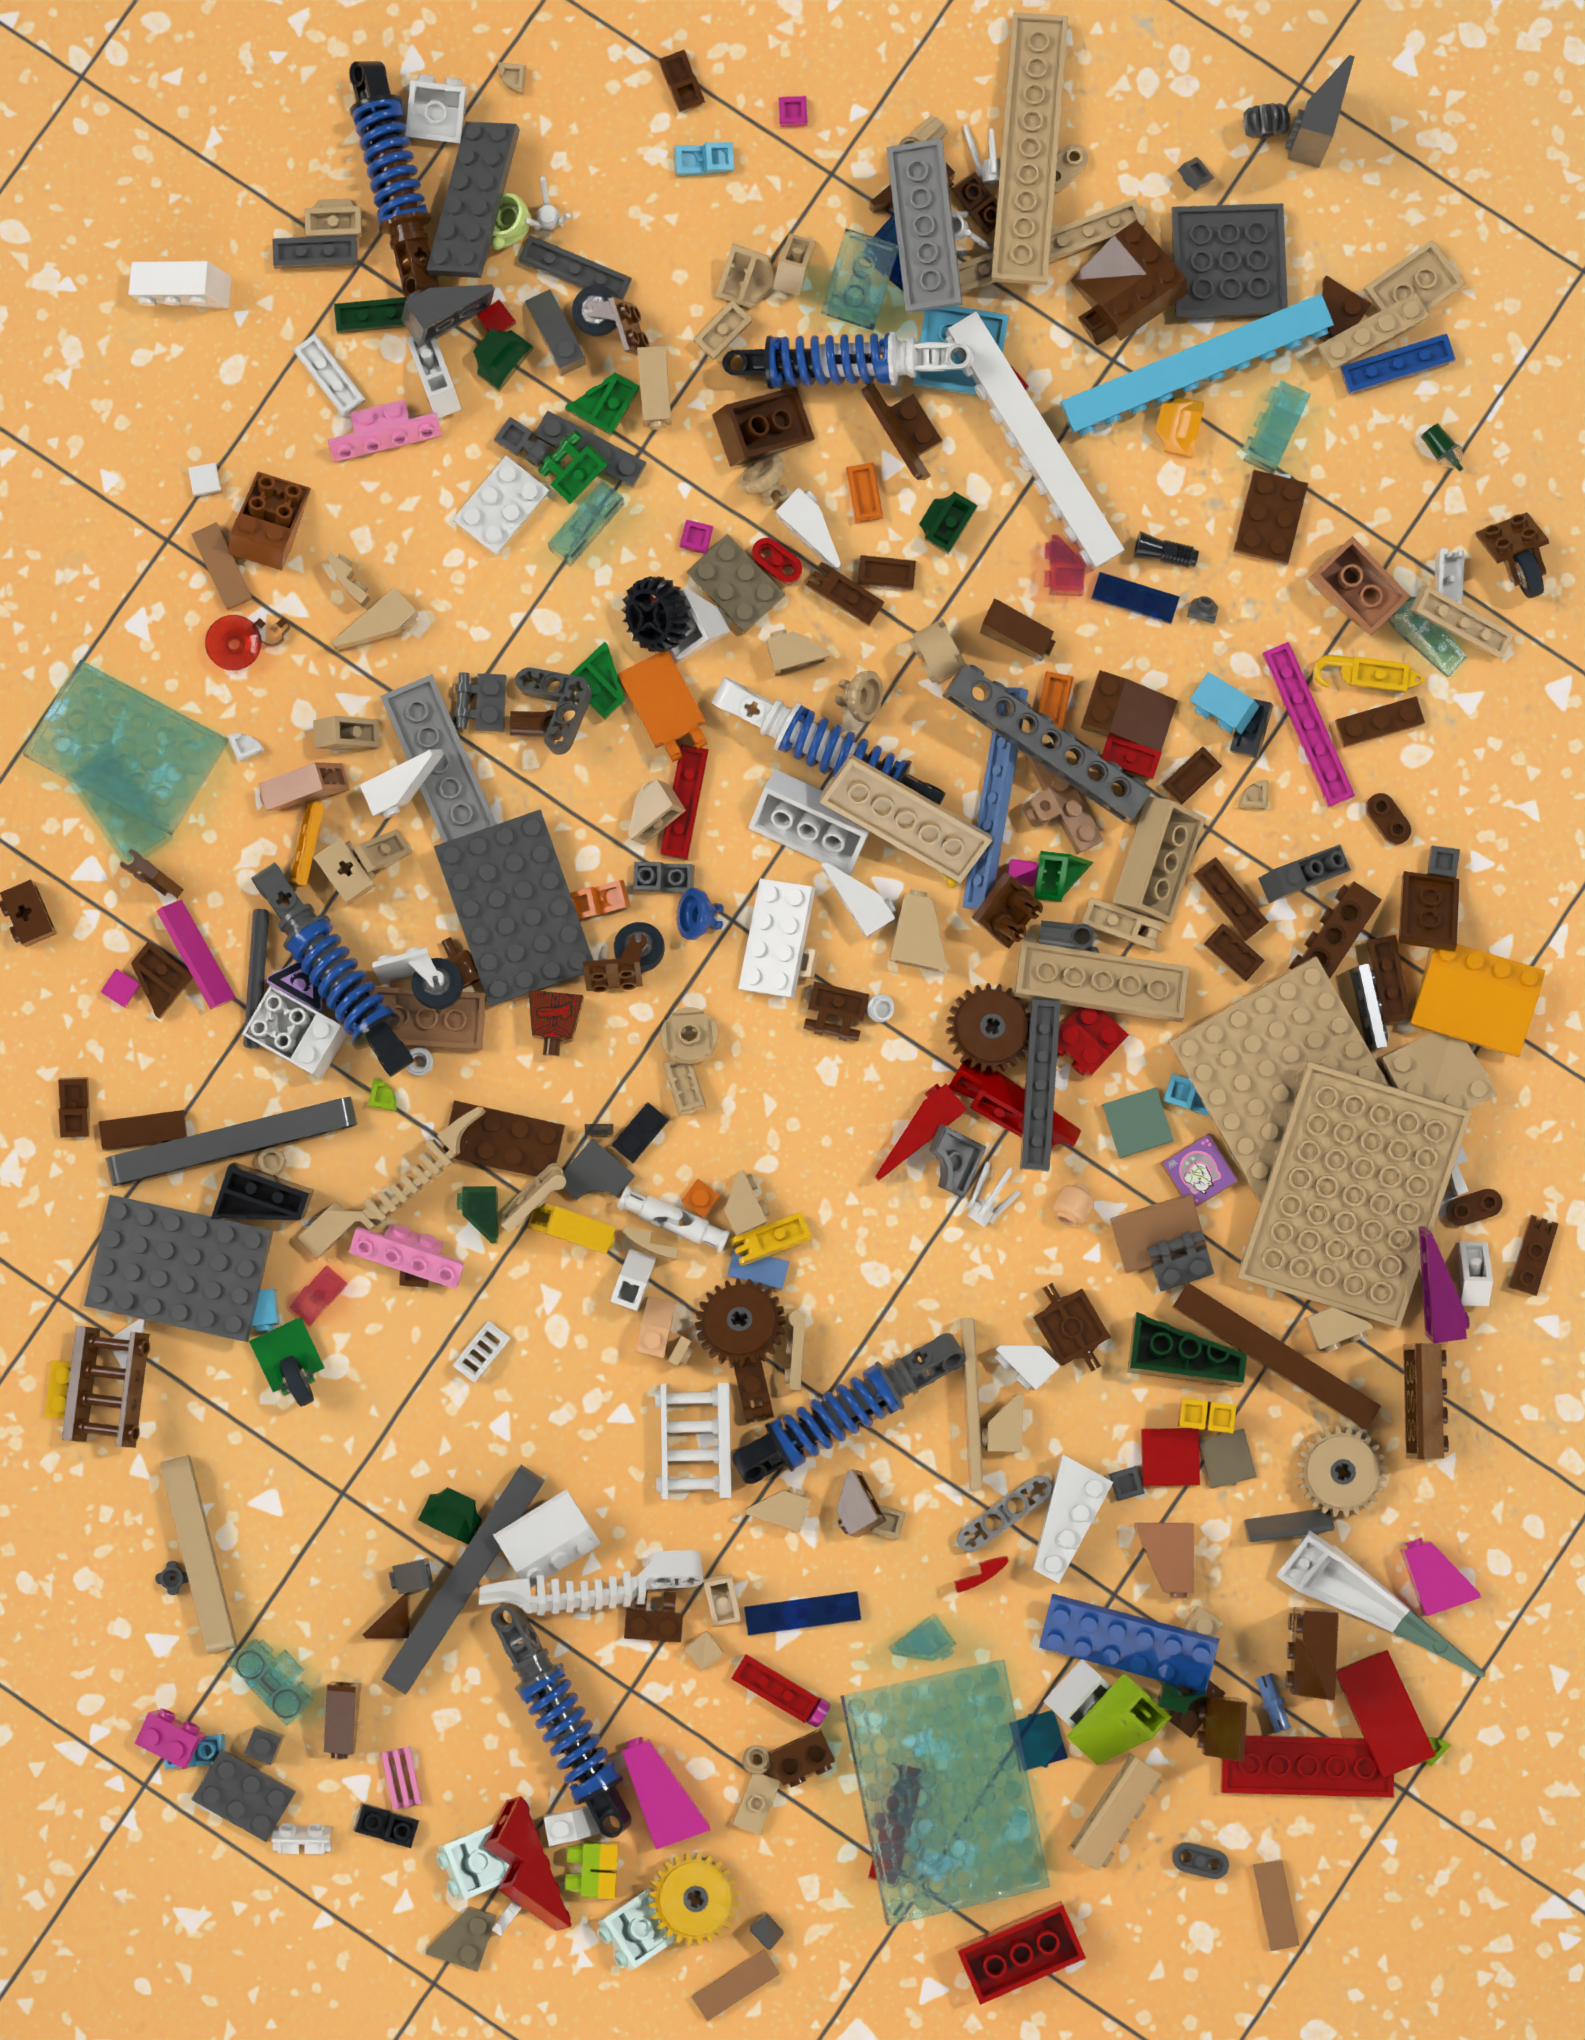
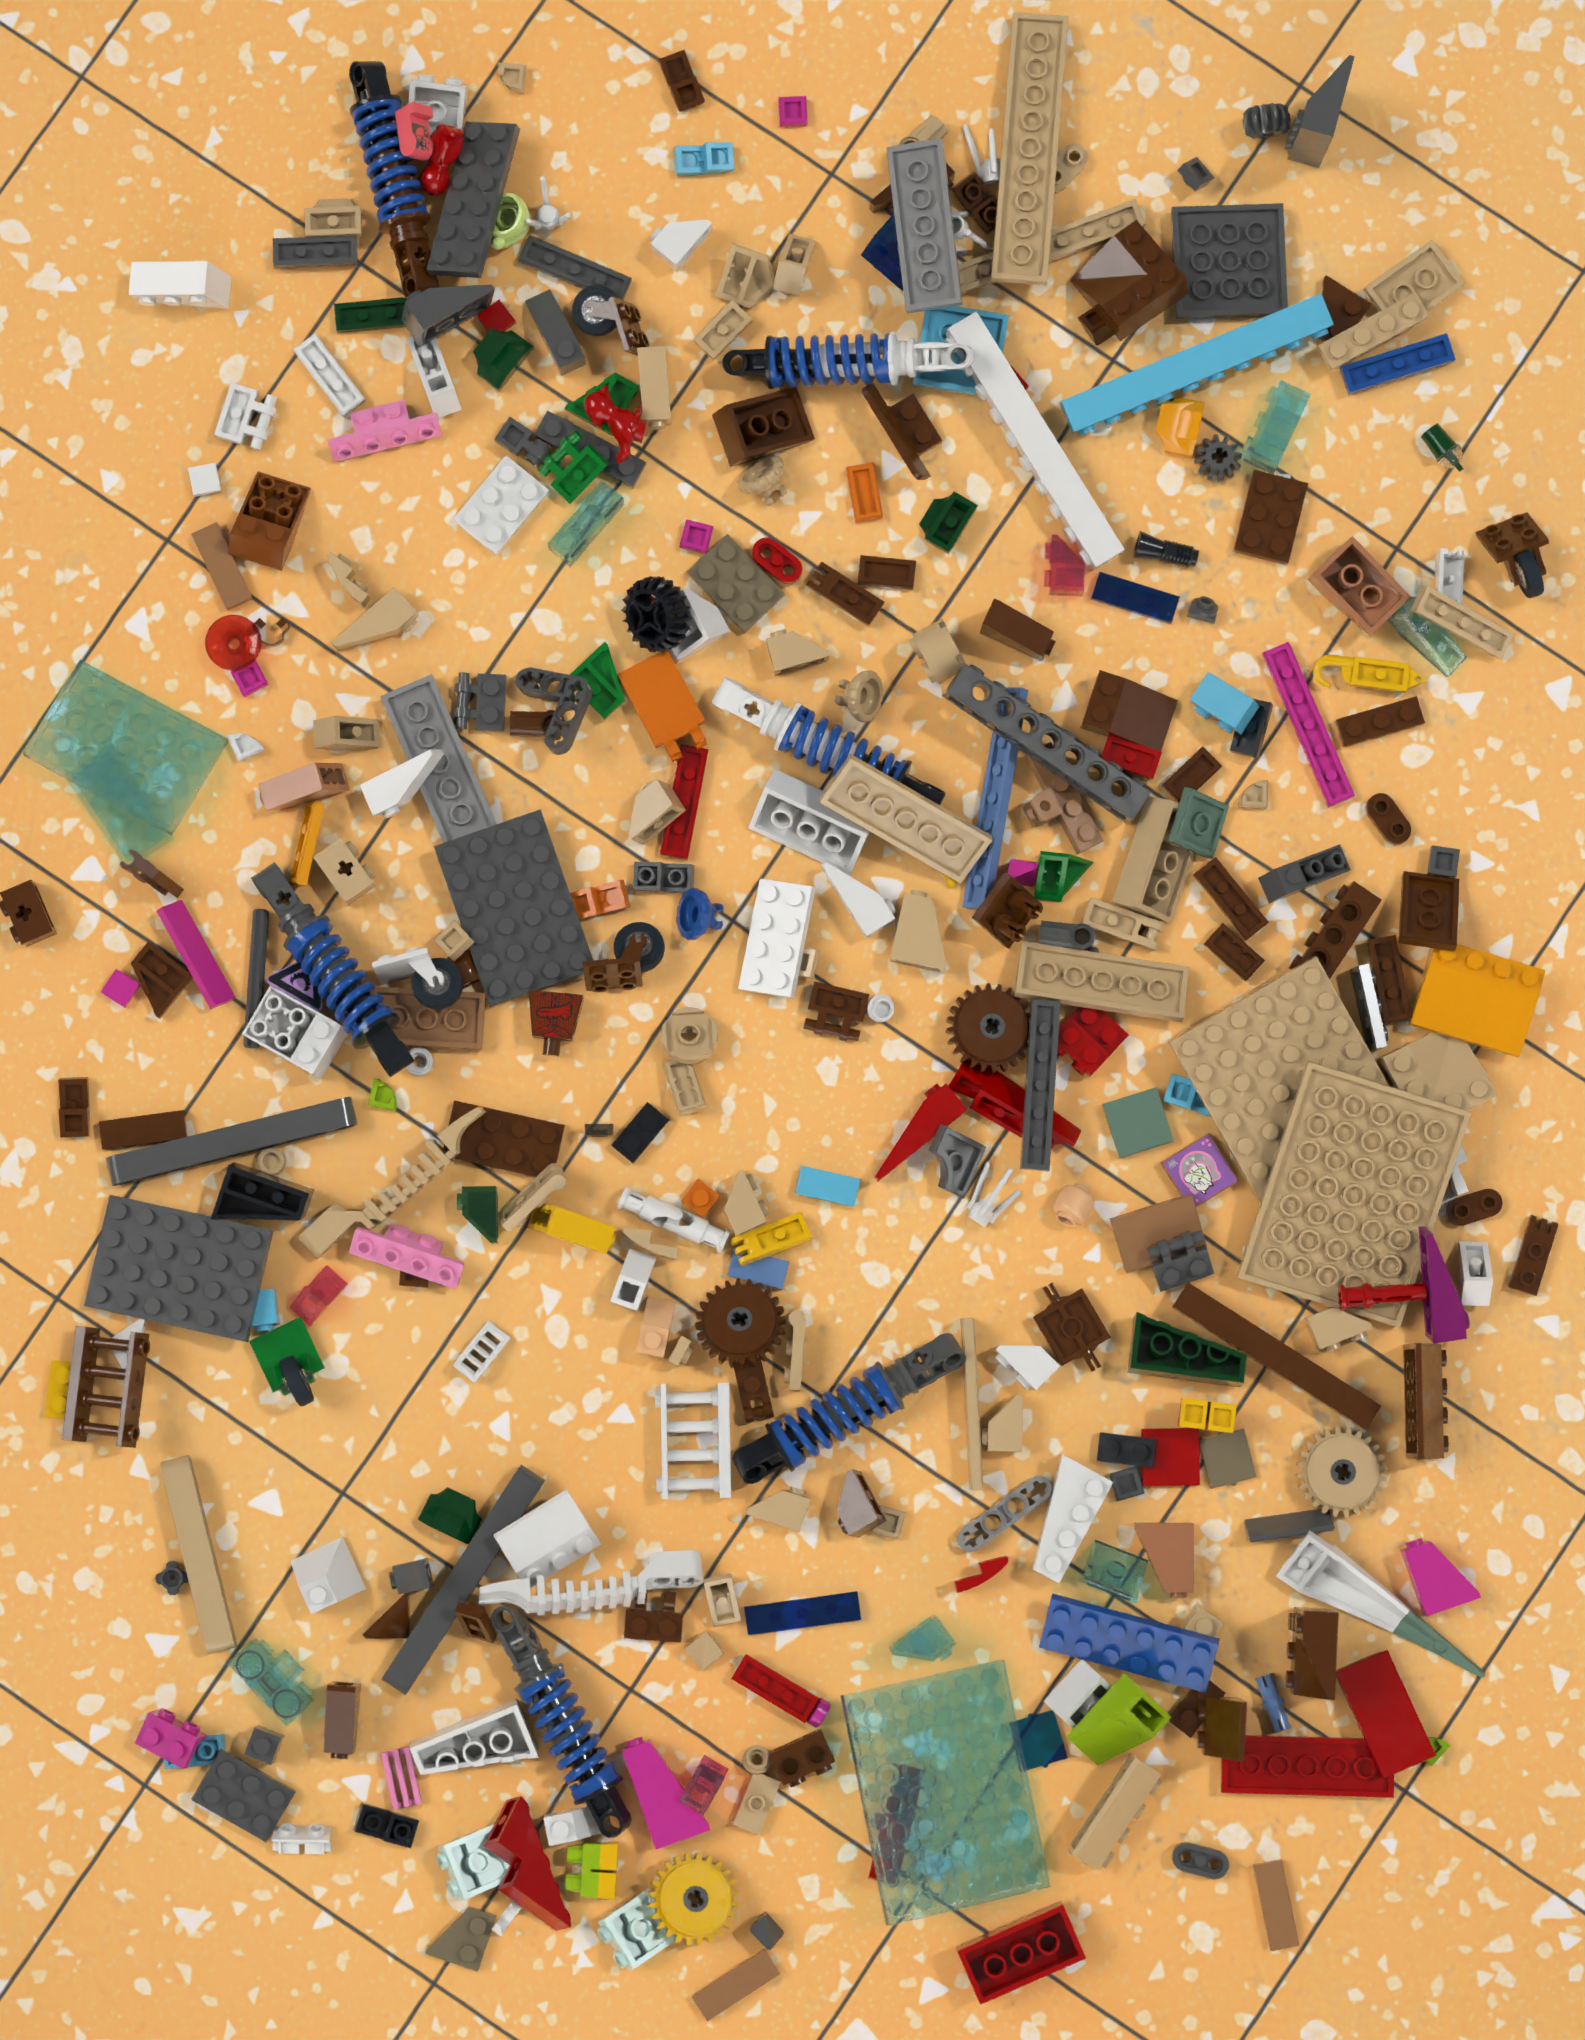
(237, 413): none -> white plate
(250, 679): none -> dark pink tile
(327, 1575): none -> white slope
(382, 851): tan slope -> none
(414, 130): none -> coral leg
(446, 148): none -> red animal
(454, 940): none -> tan plate
(476, 1621): none -> reddish brown plate
(482, 1739): none -> white wedge
(596, 1171): dark grey tile -> none
(623, 423): none -> red animal
(679, 240): none -> white slope
(703, 1784): none -> clear pink slope
(807, 523): white slope -> none
(827, 1186): none -> medium azure slope
(860, 279): clear light blue slope -> none
(1055, 697): orange tile -> none
(1114, 1571): none -> clear light blue slope
(1127, 1449): none -> black plate
(1174, 1699): dark green slope -> none
(1198, 823): none -> sand green tile
(1229, 461): none -> dark grey gear
(1368, 1295): none -> red pin

